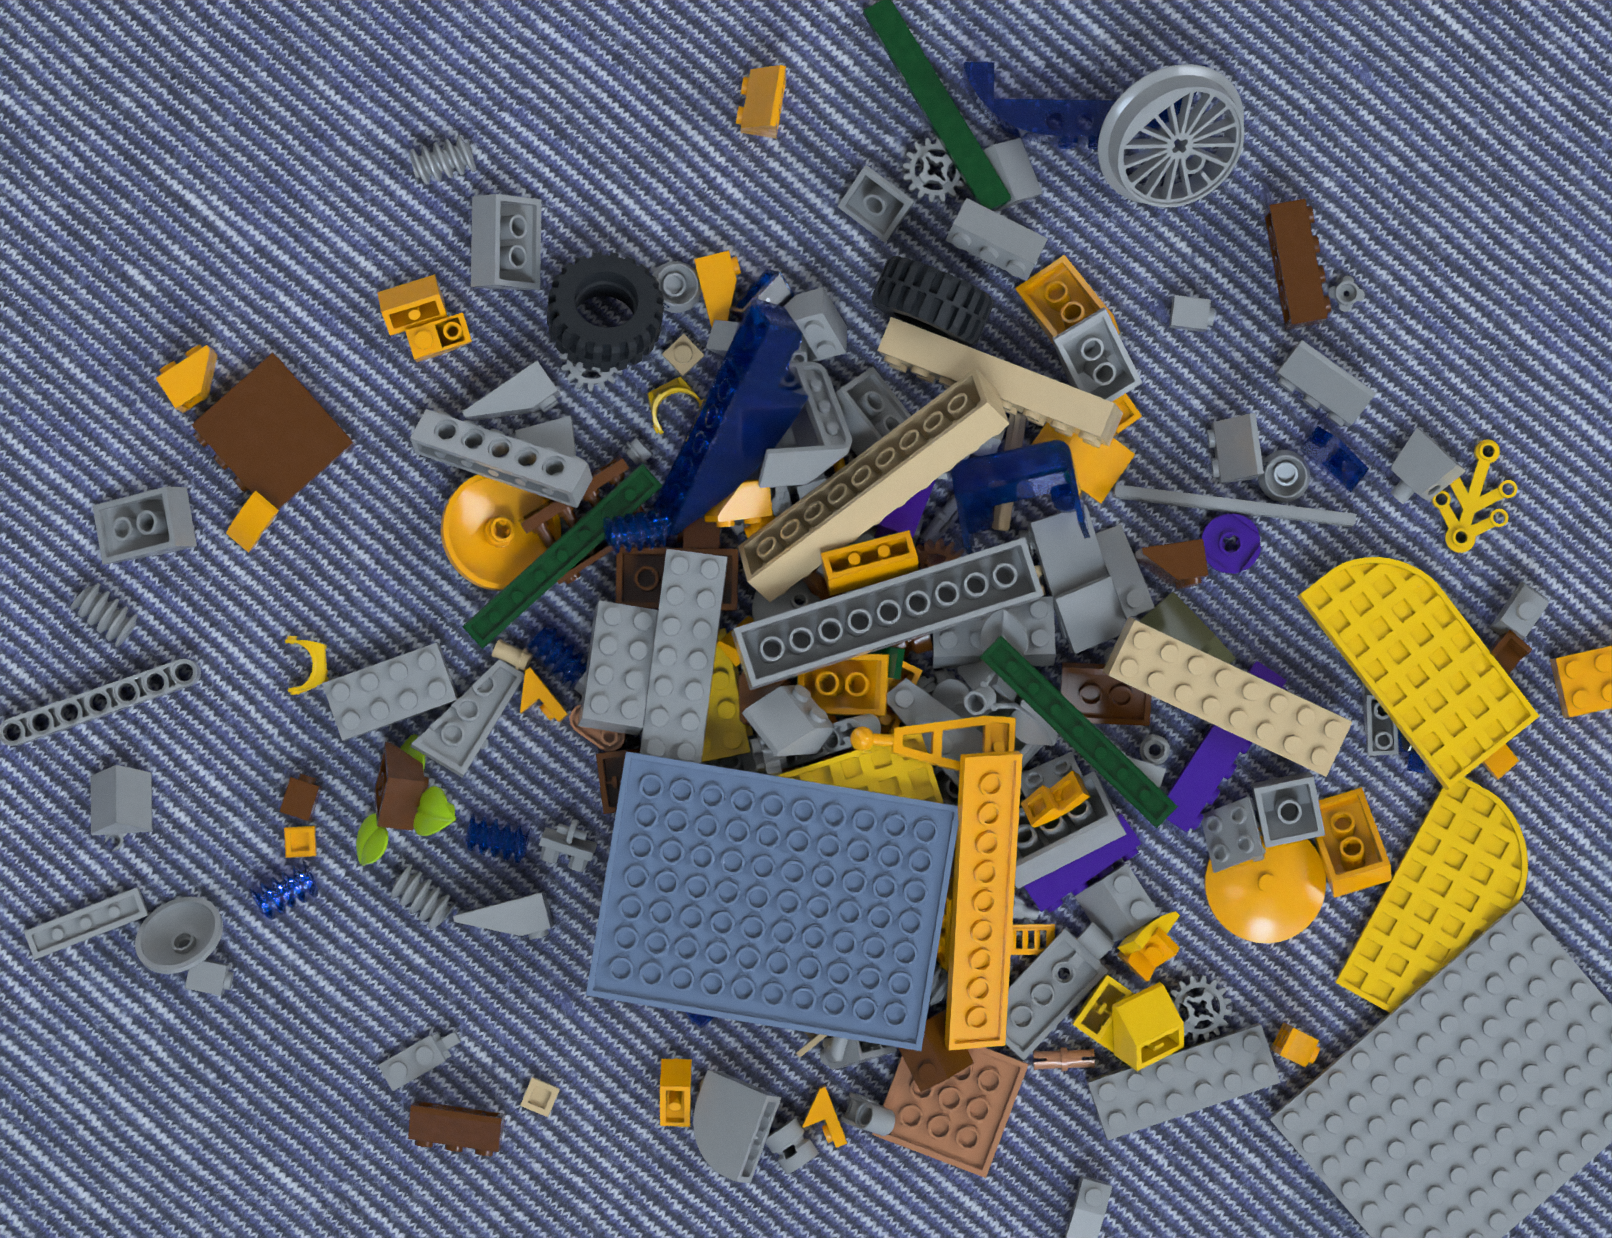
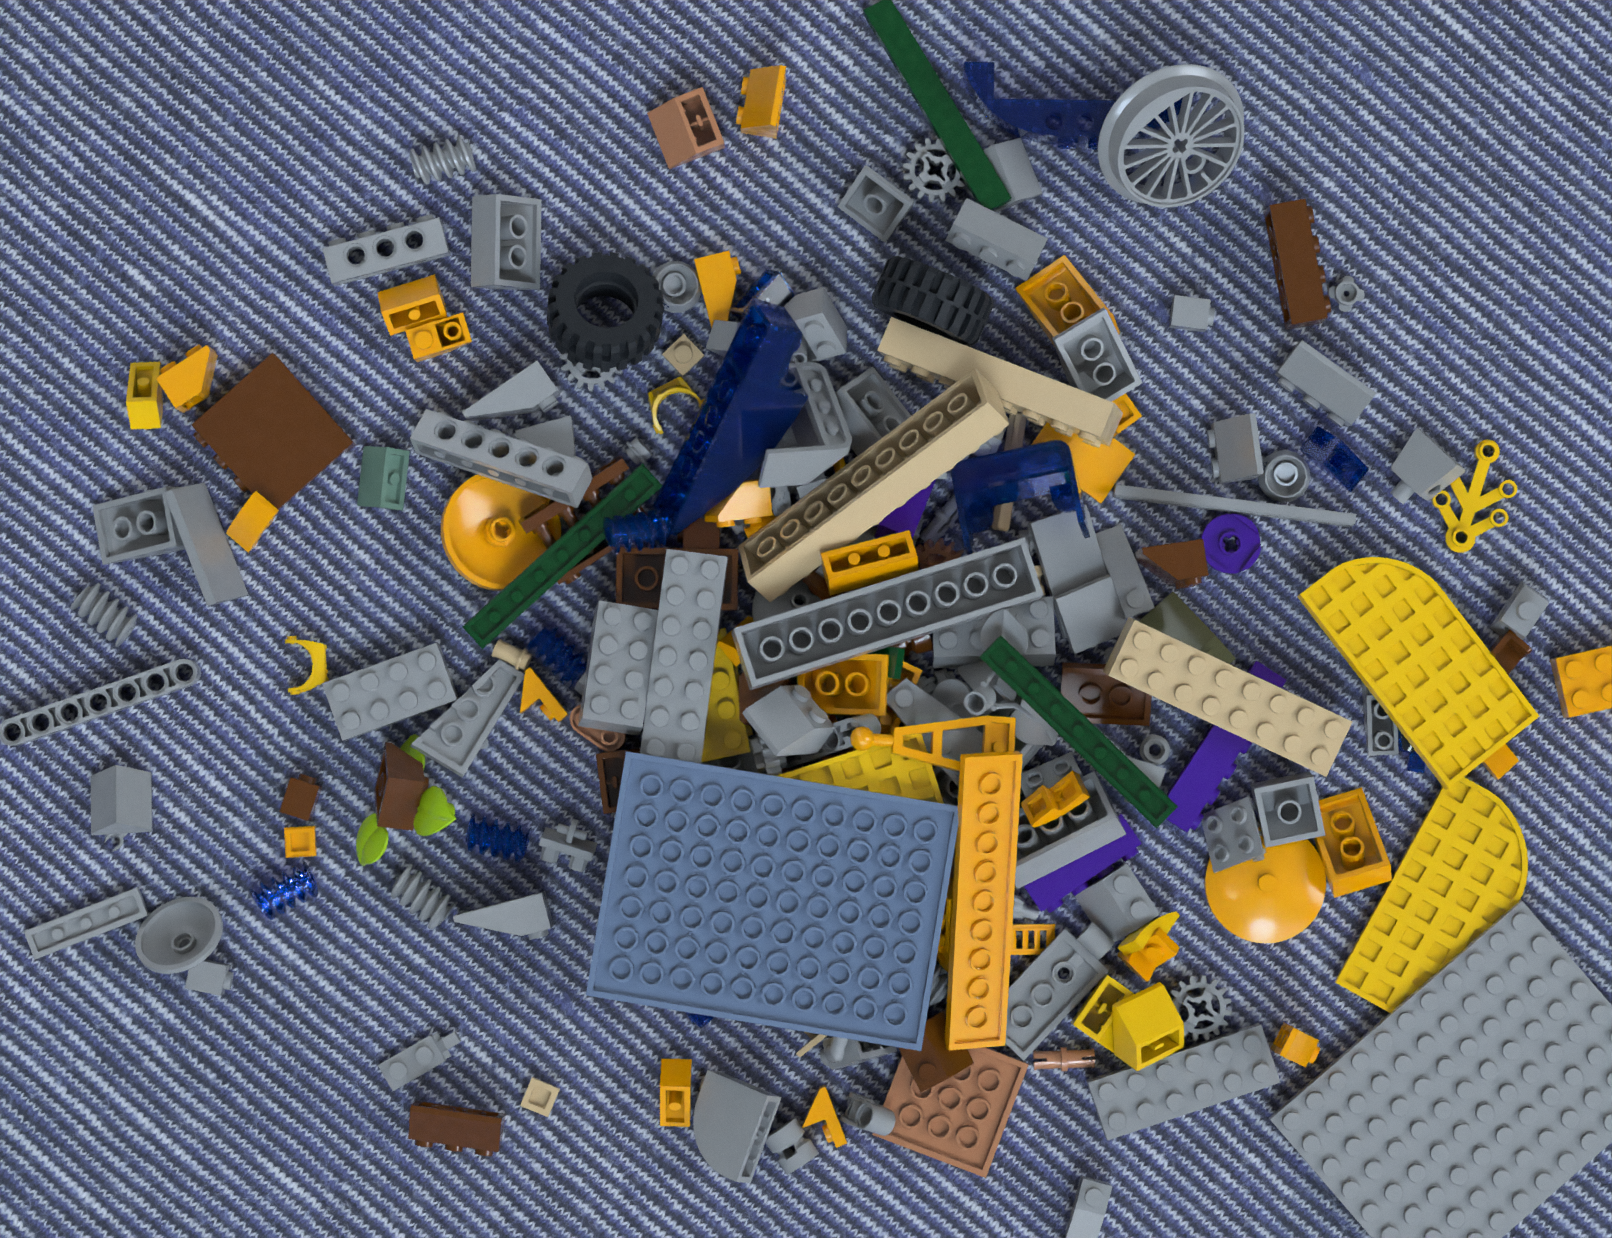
(144, 396): none -> yellow slope
(205, 543): none -> light grey tile
(383, 477): none -> sand green panel
(432, 248): none -> light grey brick
(686, 128): none -> nougat slope

